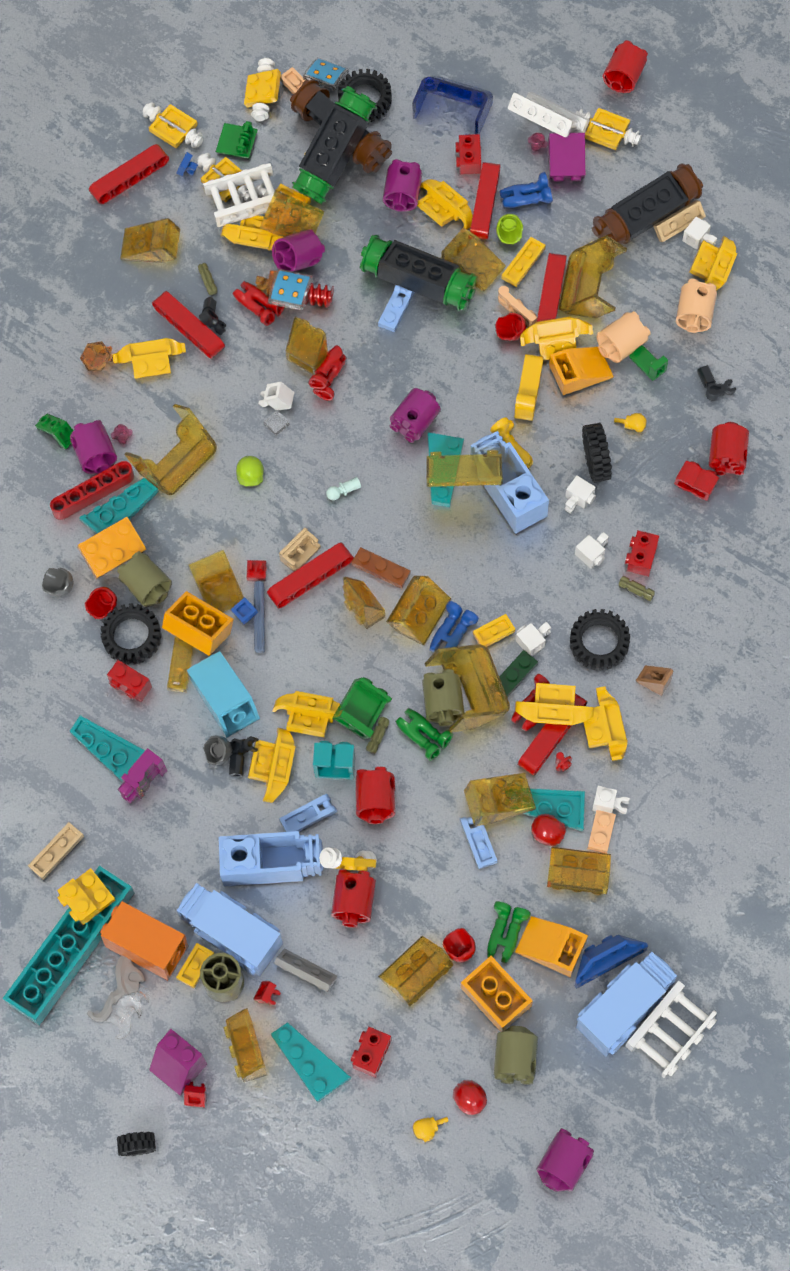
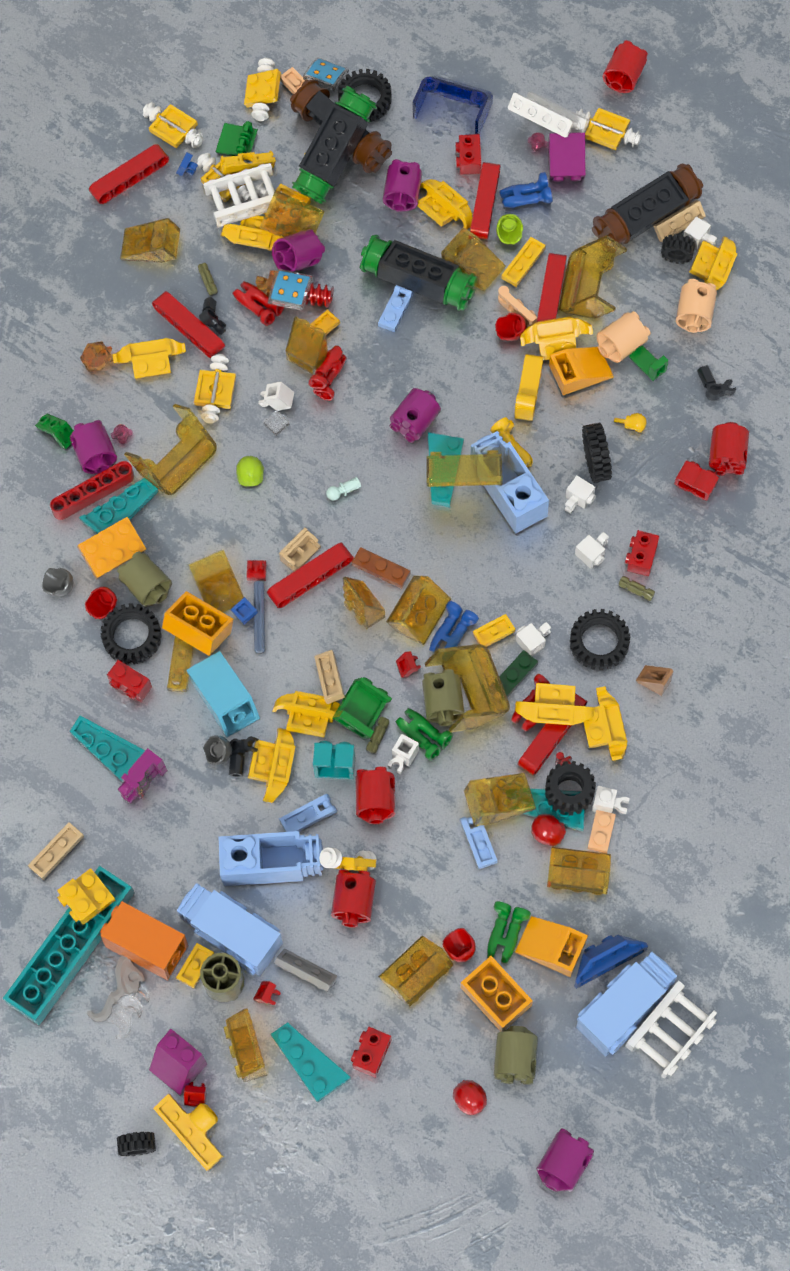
(191, 1129): none -> yellow plate
(215, 388): none -> yellow plate
(237, 163): none -> yellow piece
(326, 322): none -> yellow plate
(329, 676): none -> tan plate
(403, 752): none -> white brick
(406, 664): none -> red tile
(426, 1127): yellow piece -> none
(575, 773): none -> black tyre
(677, 248): none -> black tyre

